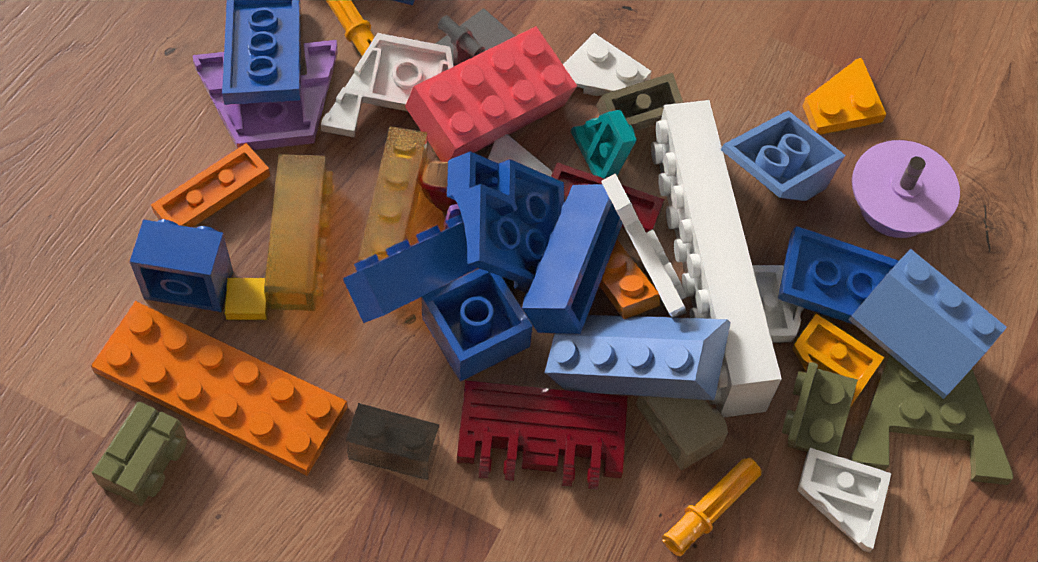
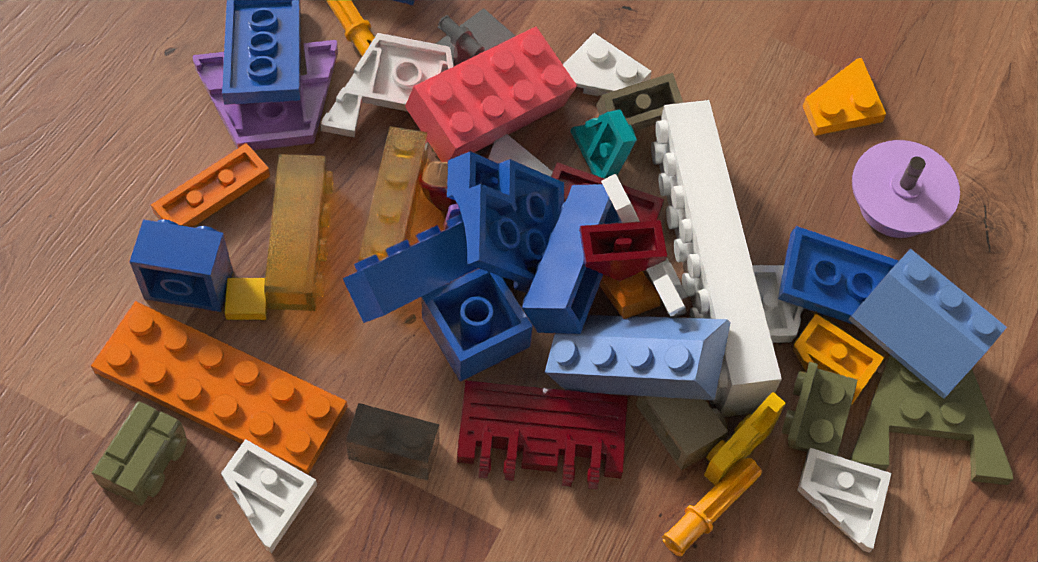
(267, 491): none -> white wing
(623, 248): none -> dark red slope
(747, 437): none -> yellow wing
(786, 157): medium blue slope -> none

